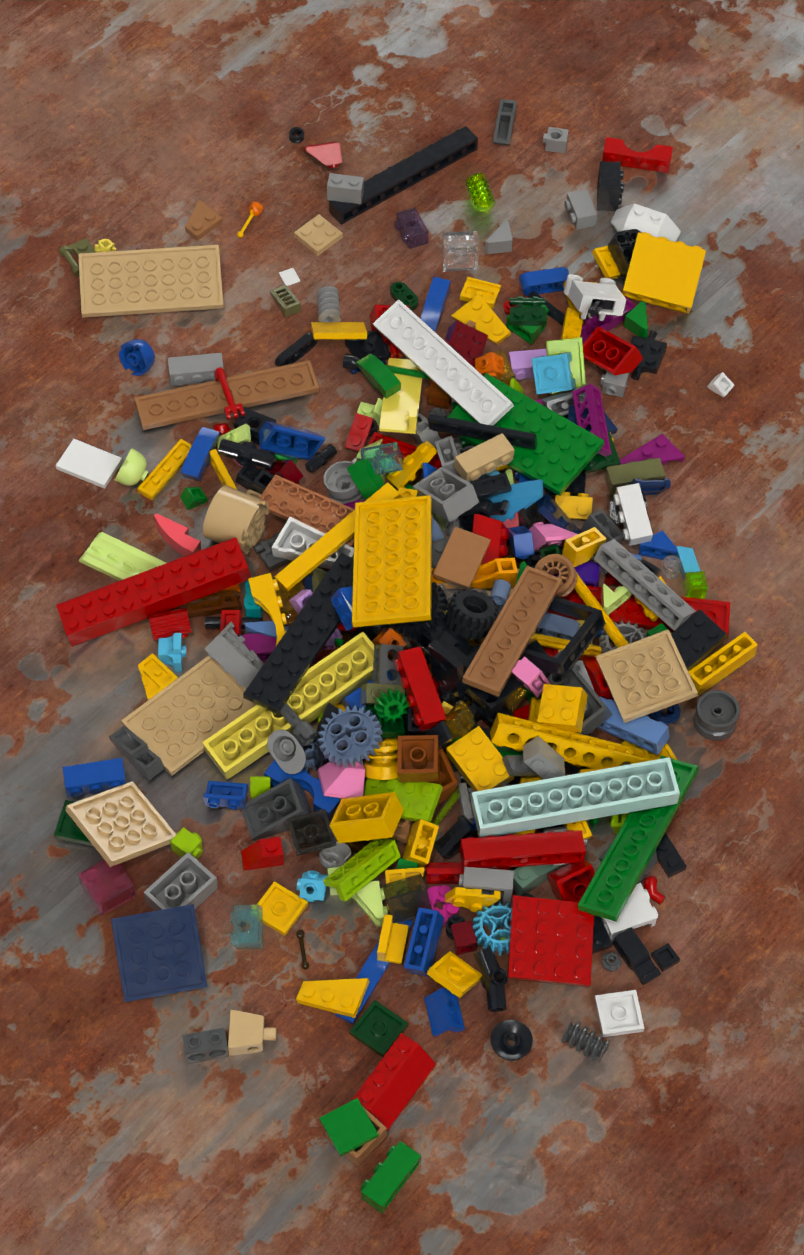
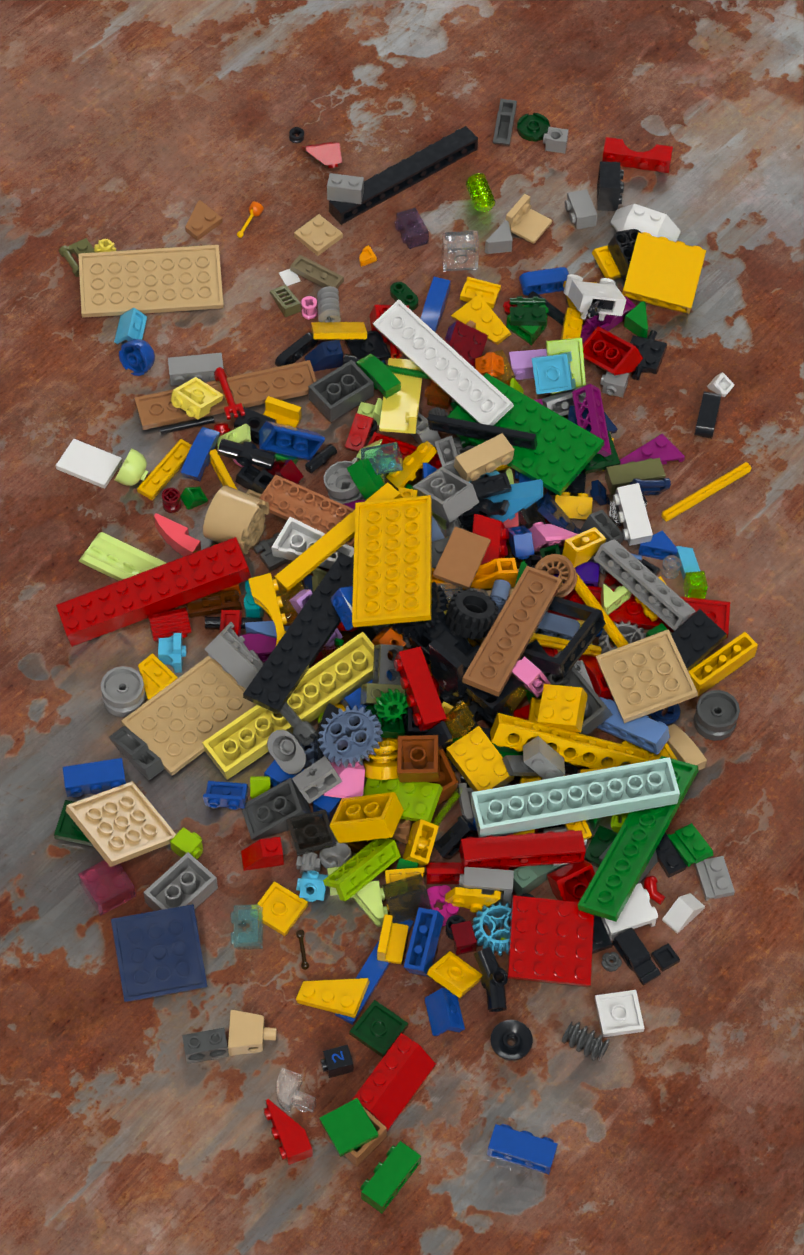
(122, 691): none -> light grey wheel
(130, 326): none -> medium azure panel
(171, 500): none -> dark red wheel
(188, 424): none -> black bar
(195, 398): none -> light yellow plate
(283, 412): none -> yellow panel
(288, 1092): none -> clear brick
(292, 1137): none -> red slope
(308, 862): none -> light grey gear
(309, 303): none -> bright pink bush
(316, 272): none -> dark tan plate
(317, 779): none -> light grey brick
(326, 356): none -> dark blue slope
(337, 1061): none -> black brick
(341, 390): none -> dark grey brick
(367, 256): none -> light orange tile
(522, 1148): none -> blue brick
(527, 222): none -> tan bracket
(532, 127): none -> dark green tile
(598, 492): none -> dark blue plate
(598, 844): none -> dark green plate
(682, 912): none -> white slope
(685, 748): none -> tan slope
(690, 845): none -> green plate
(706, 491): none -> yellow axle
(707, 415): none -> black beam
(714, 878): none -> light grey plate

